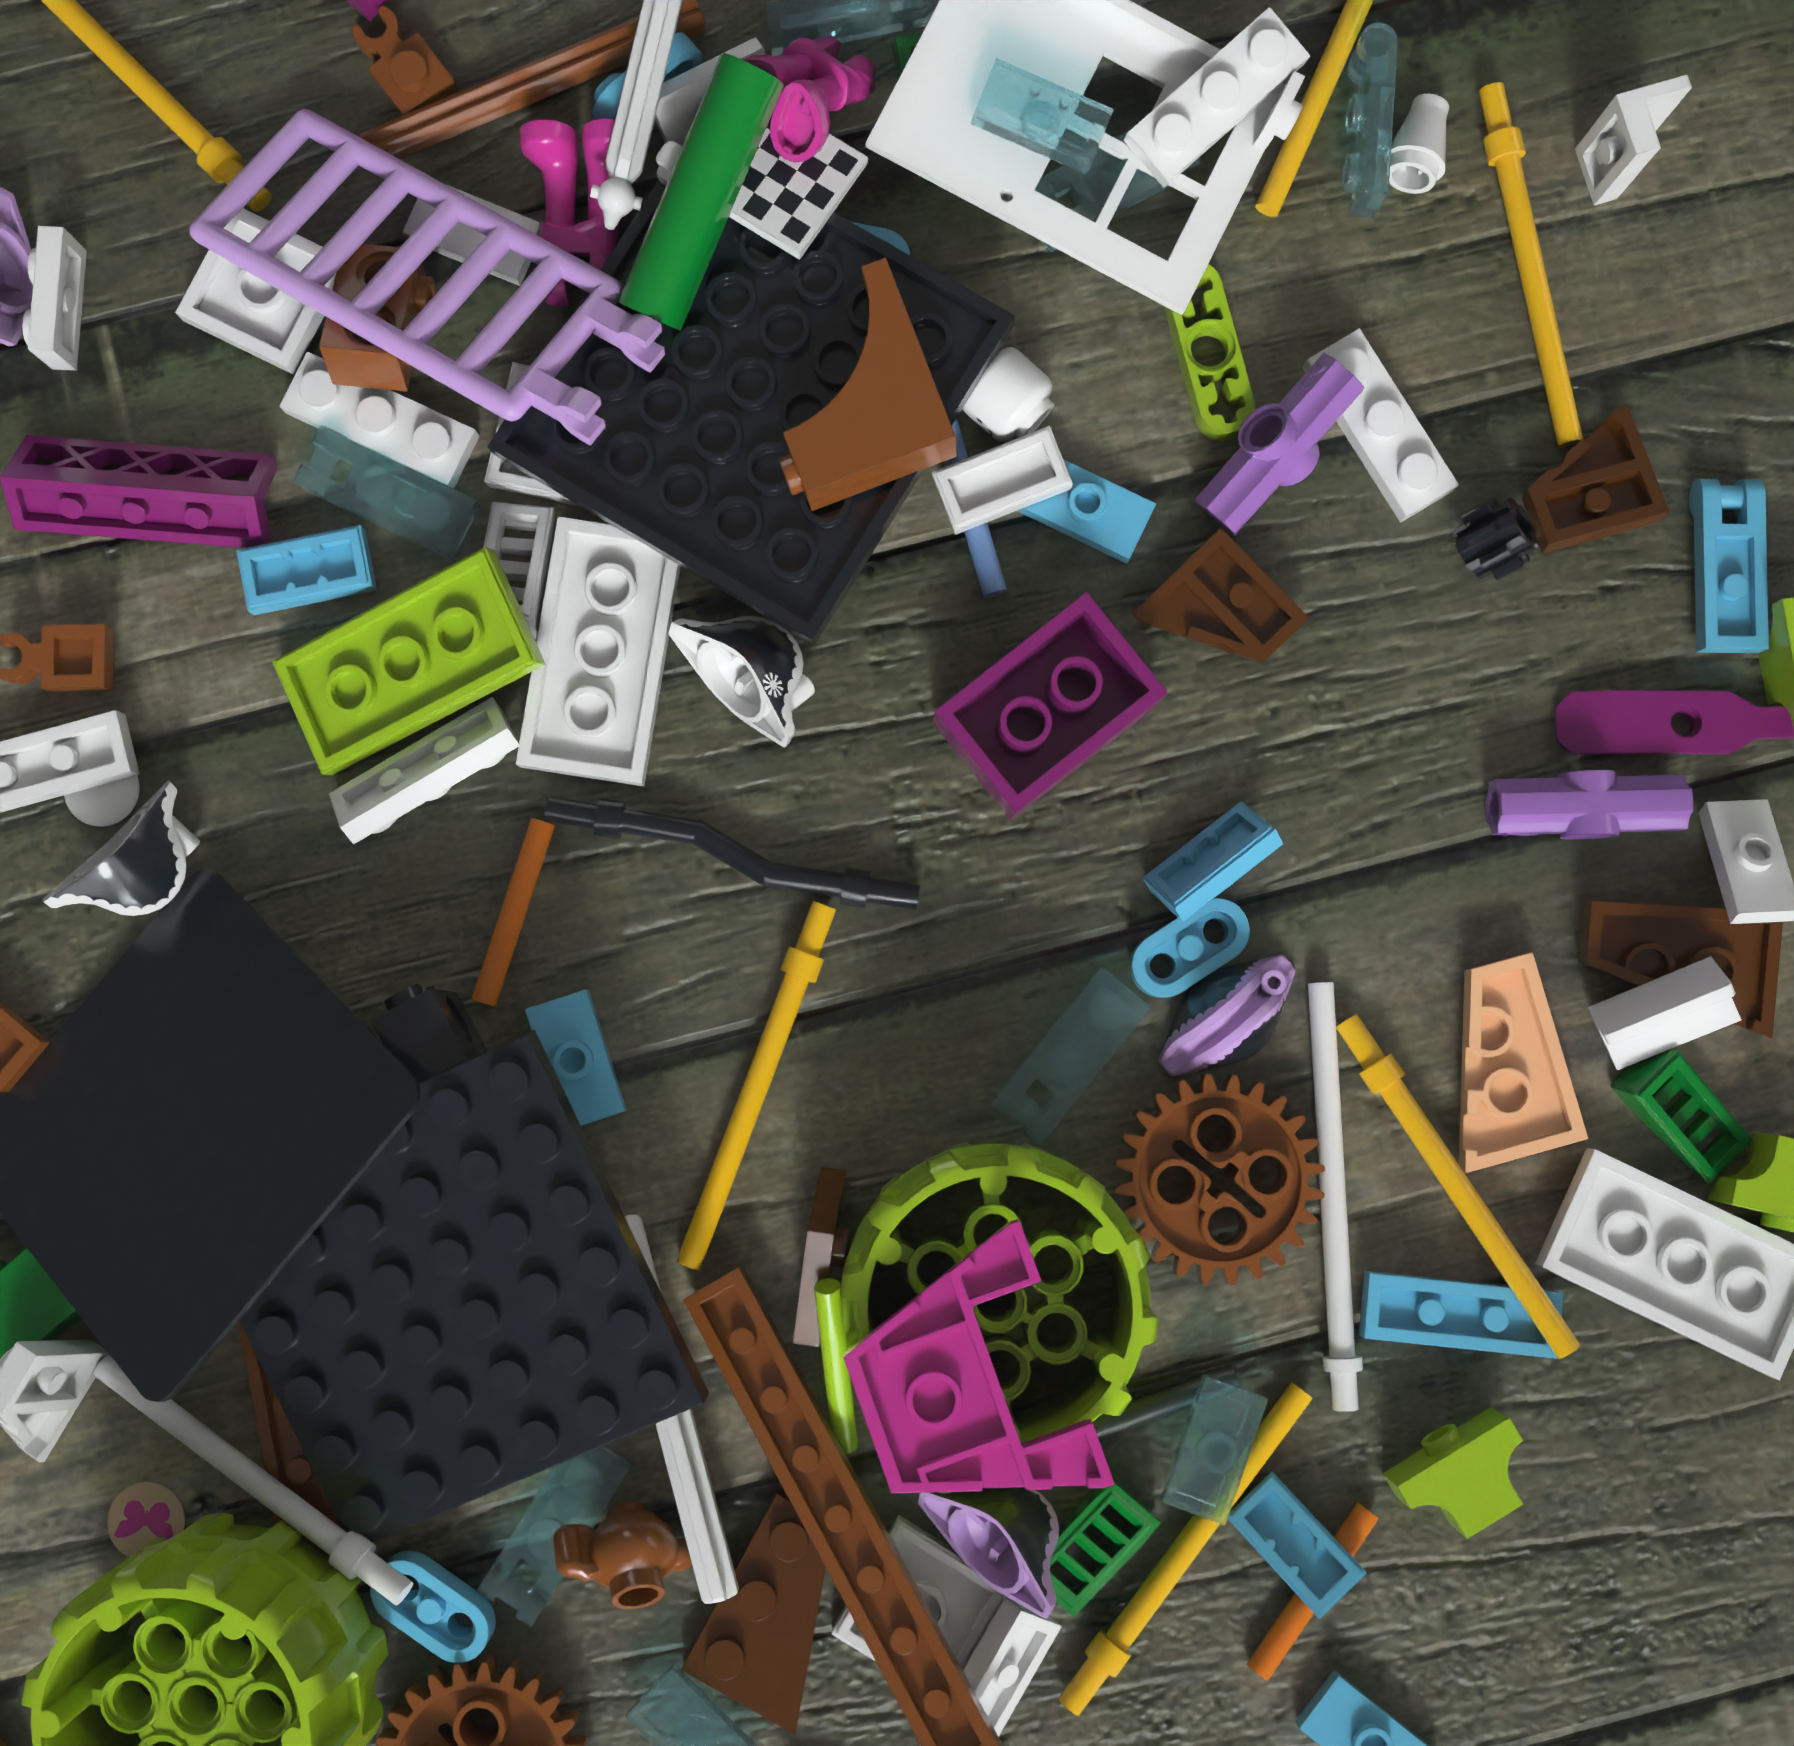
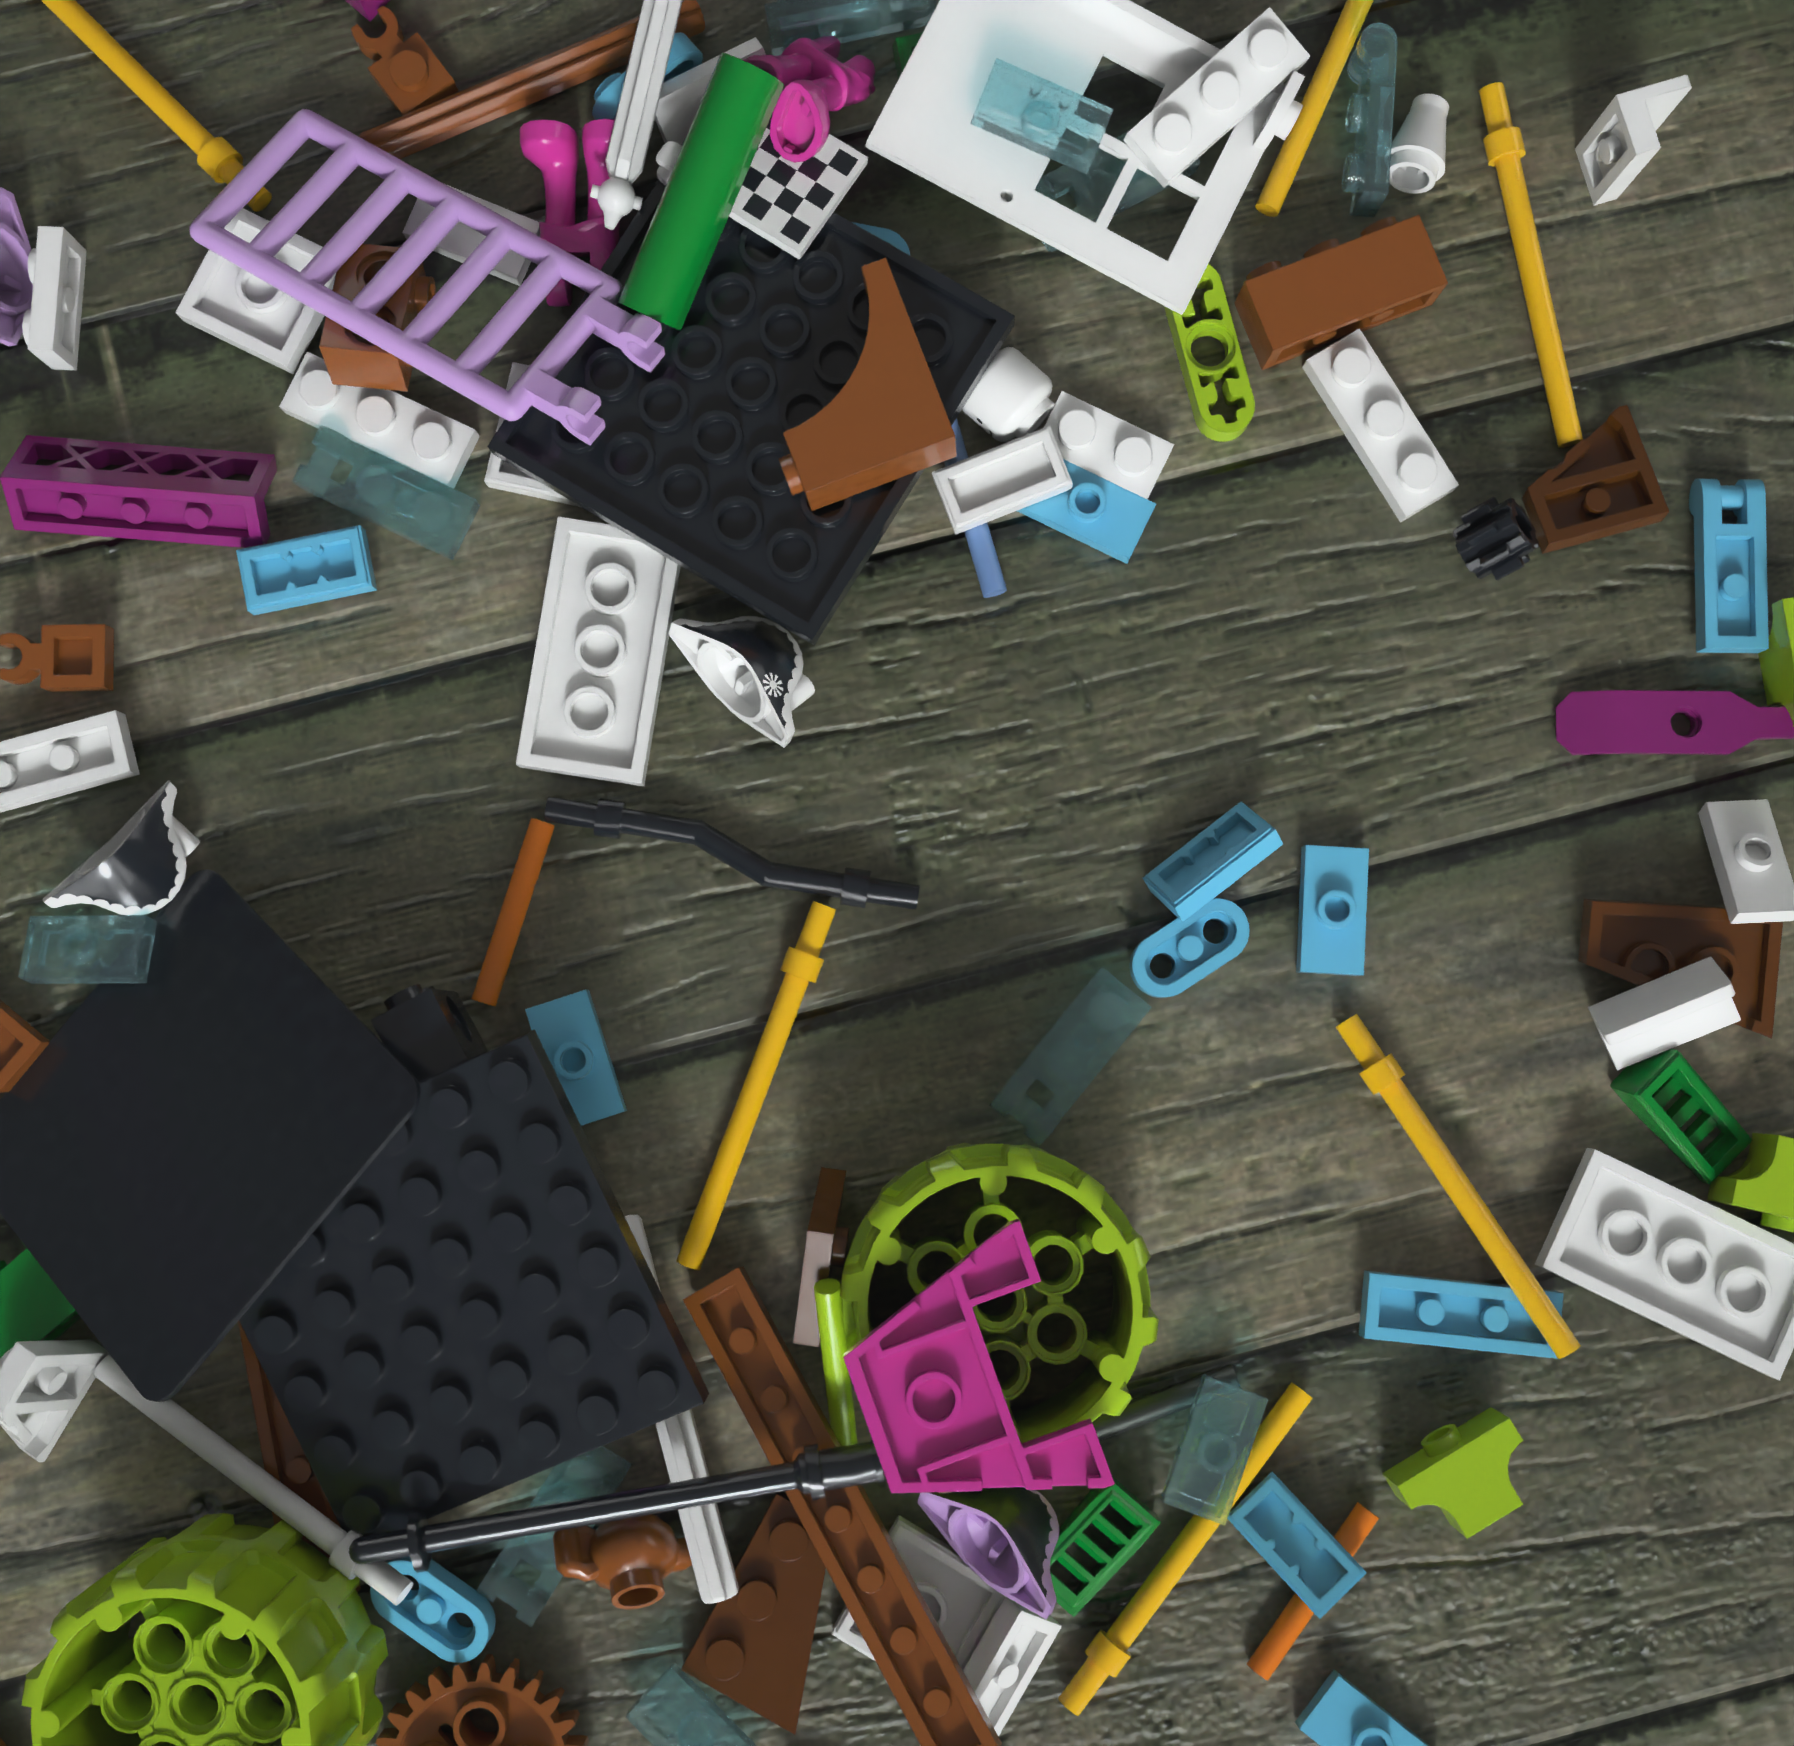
(87, 949): none -> clear light blue plate
(105, 803): white sticker -> none
(142, 1514): tan sticker -> none
(408, 661): lime tile -> none
(423, 771): white plate -> none
(535, 573): white slope -> none
(809, 1473): none -> black bar
(1048, 706): magenta brick -> none
(1108, 445): none -> white plate
(1224, 603): reddish brown wing -> none
(1227, 1016): lavender hat -> none
(1252, 1132): dark orange gear -> none
(1279, 443): medium lavender piece -> none
(1332, 910): none -> medium azure plate
(1339, 290): none -> dark orange brick
(1341, 1361): white bar -> none
(1513, 1069): light nougat wing -> none
(1588, 804): medium lavender piece -> none

